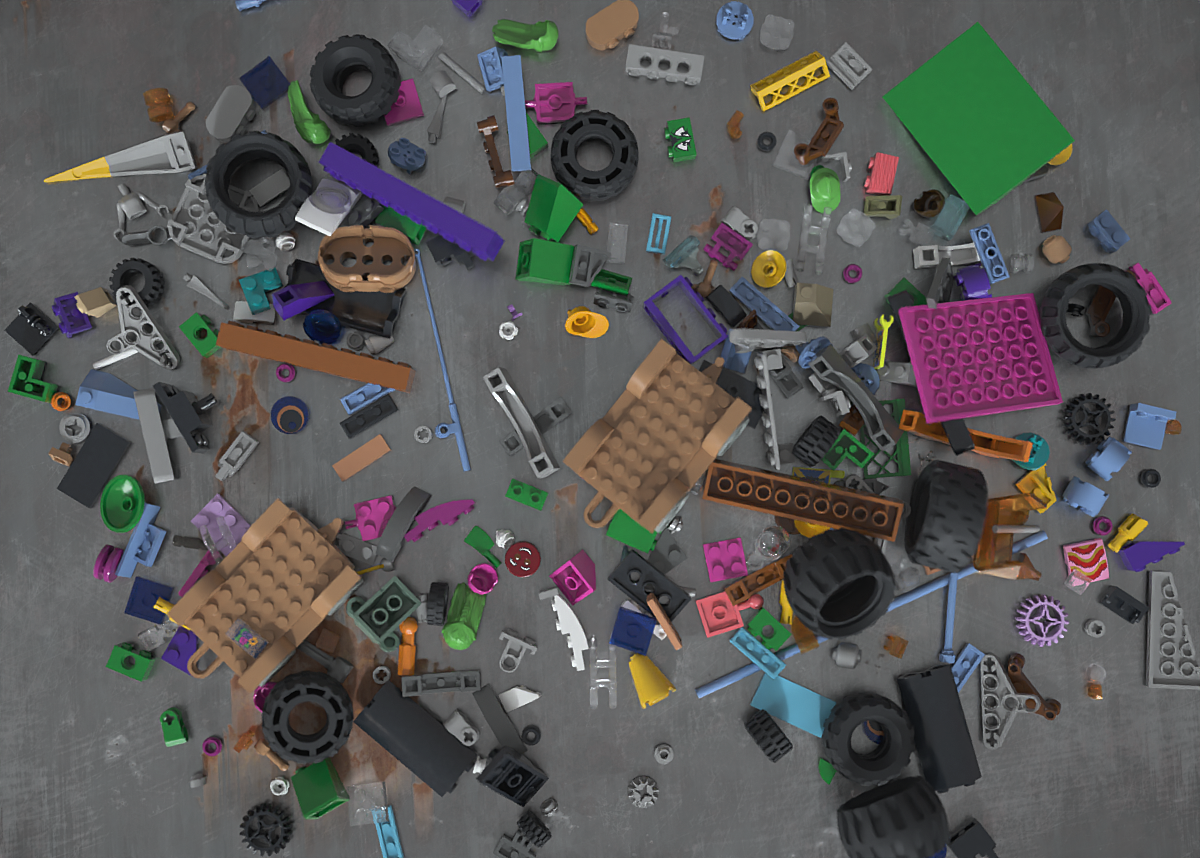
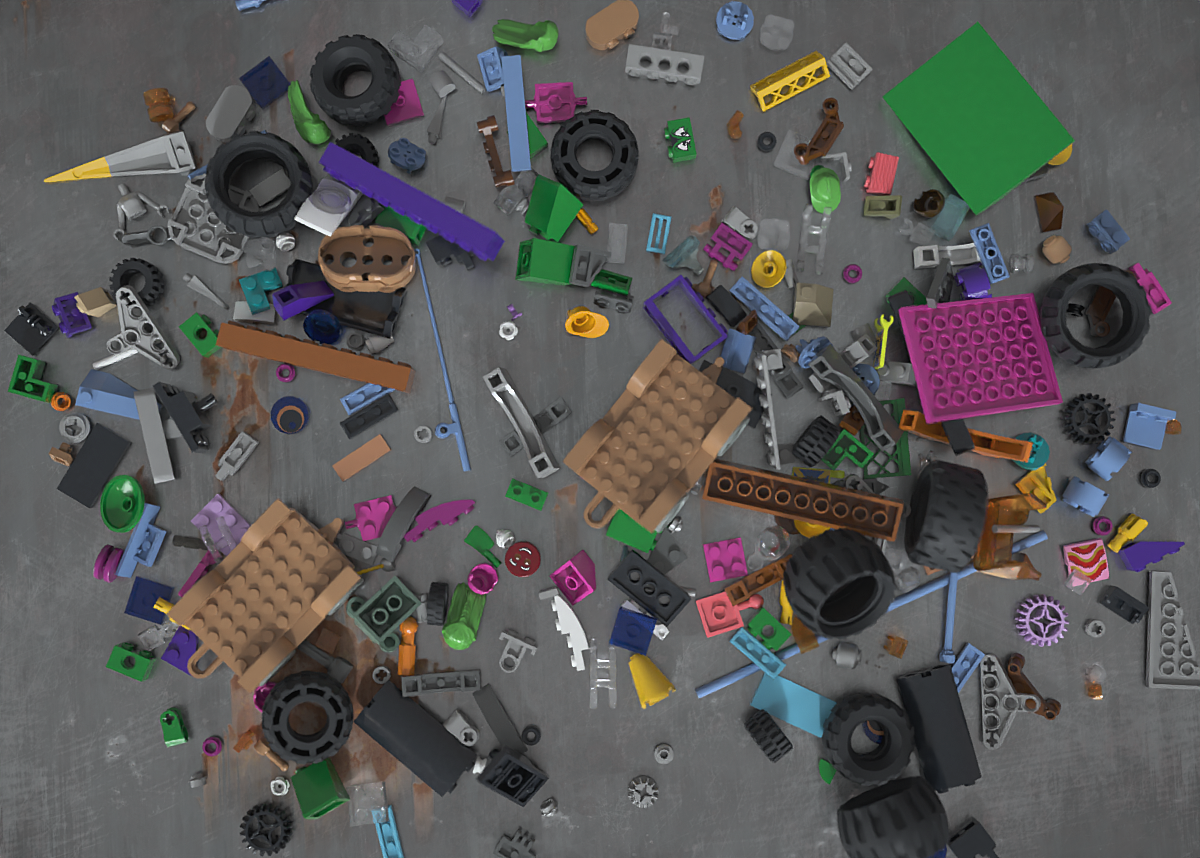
(247, 638): tile -> none
(517, 697): white slope -> none
(534, 829): black tyre -> none
(664, 621): nougat tile -> none
(751, 339): light grey beam -> none
(855, 227): clear piece -> none

